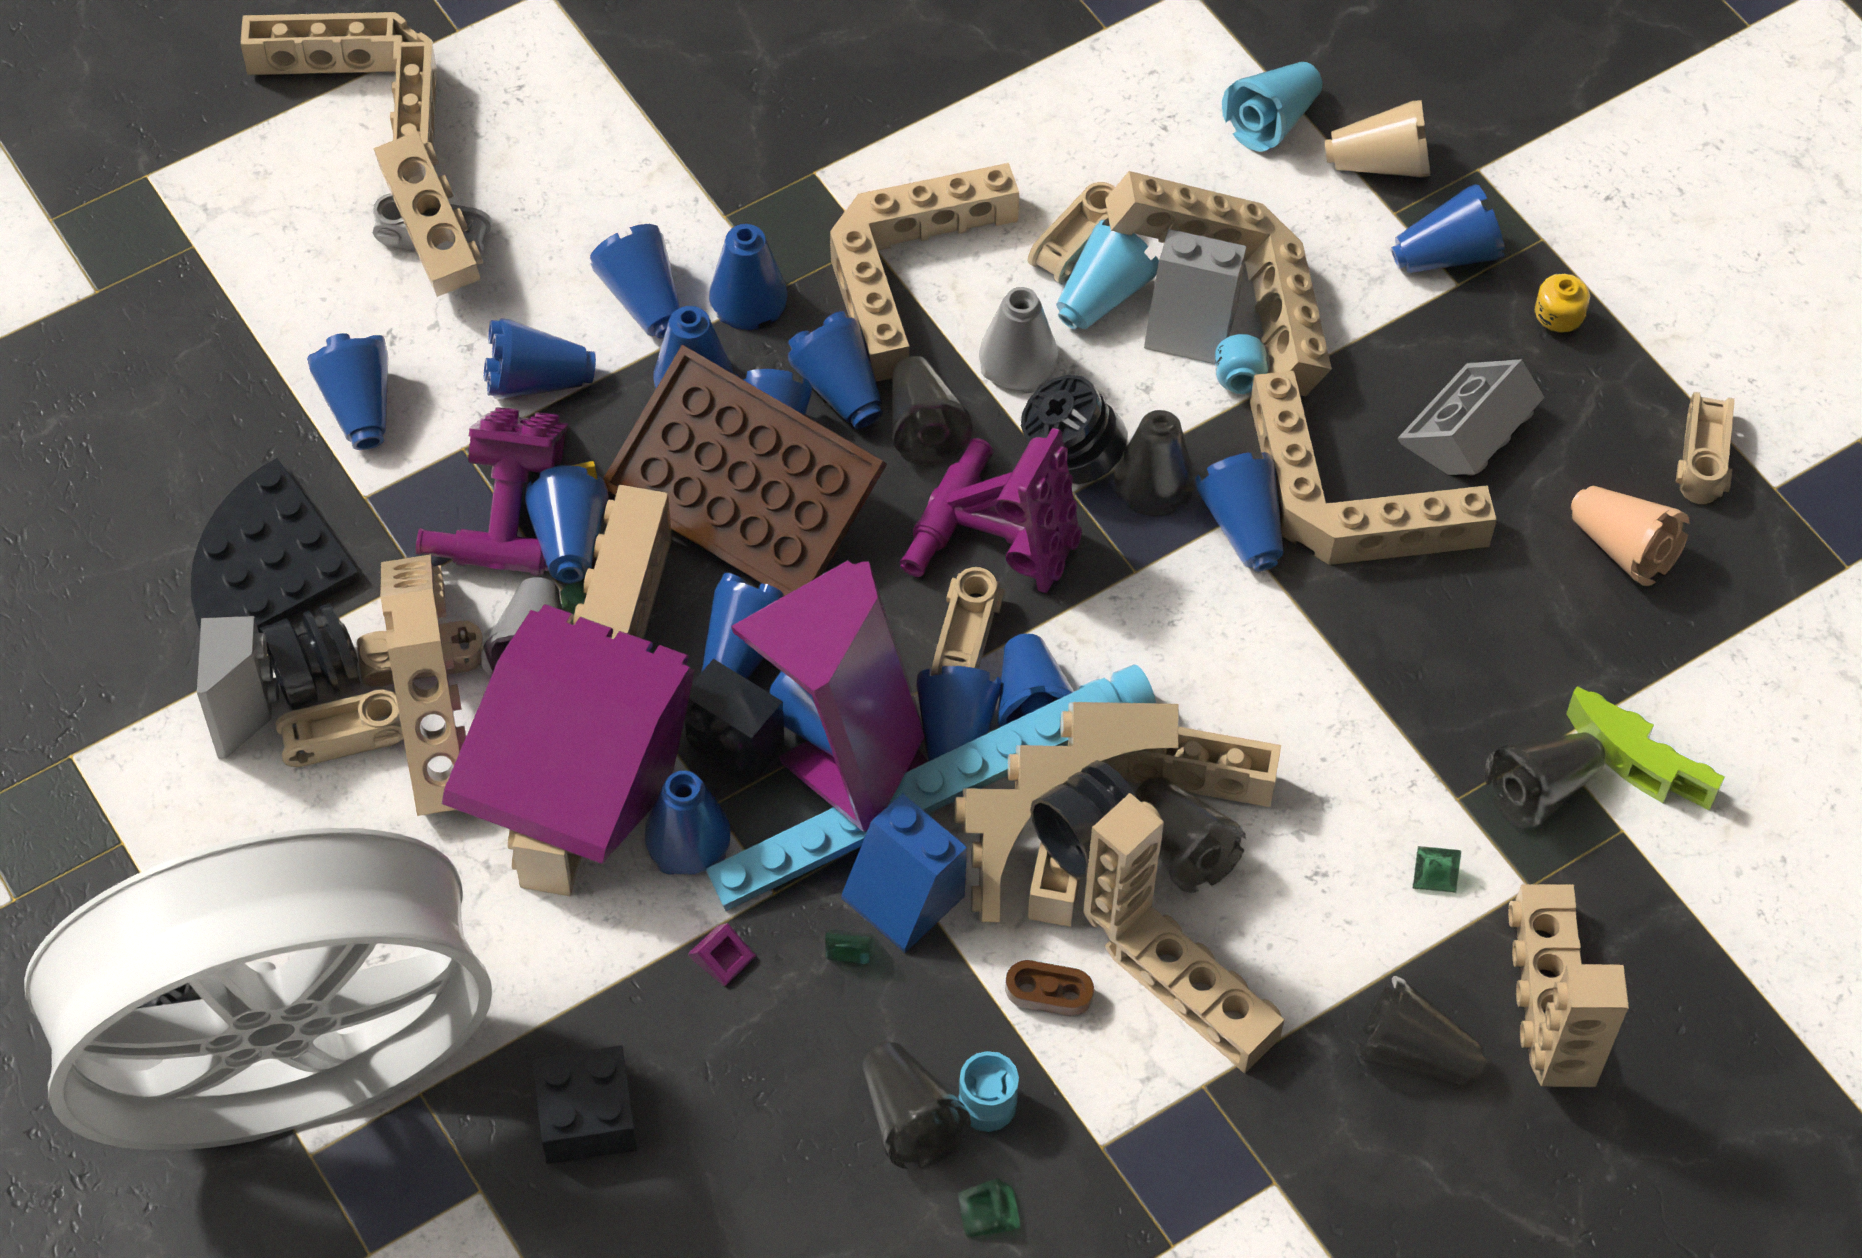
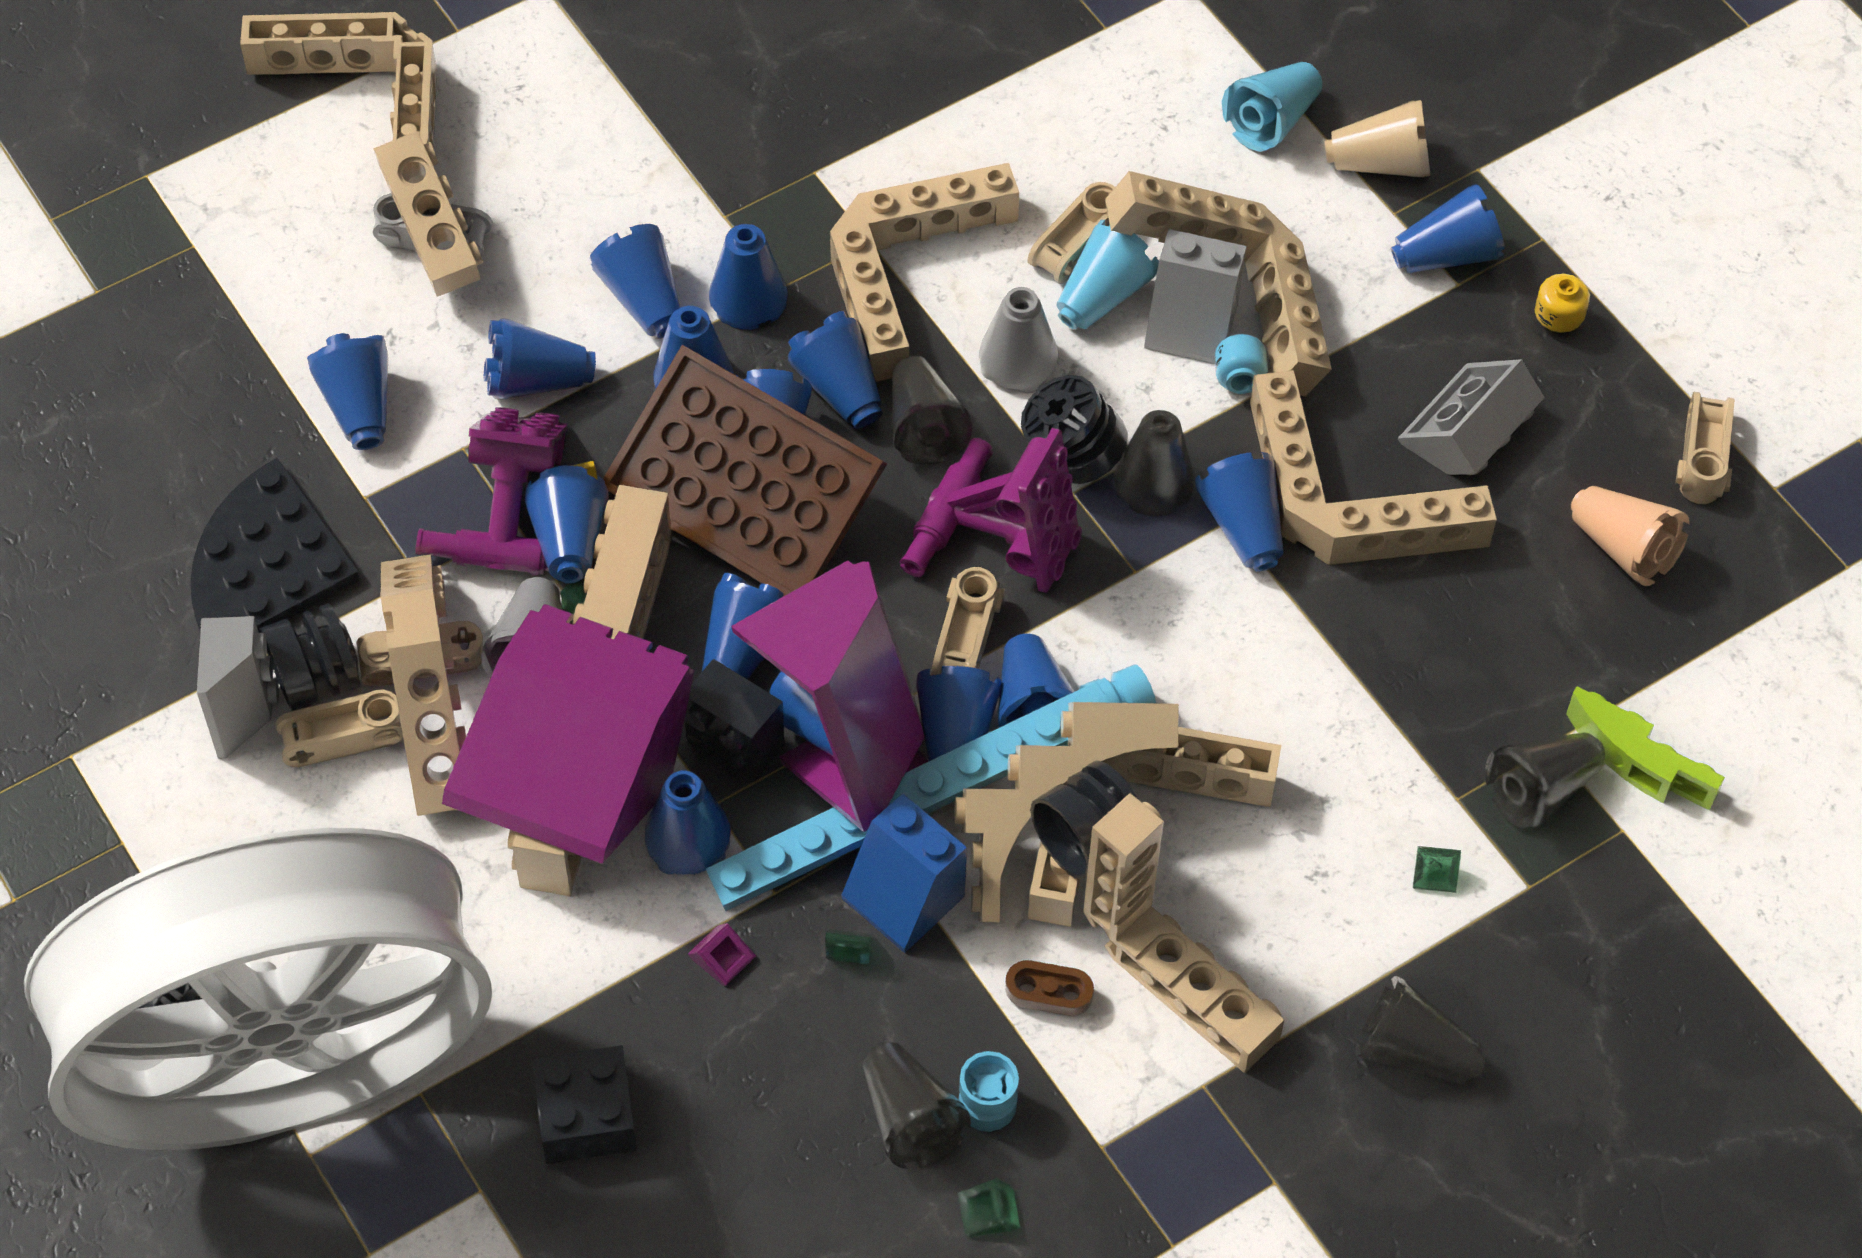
(1196, 838): clear smoke cone -> none
(1580, 1003): tan brick -> none

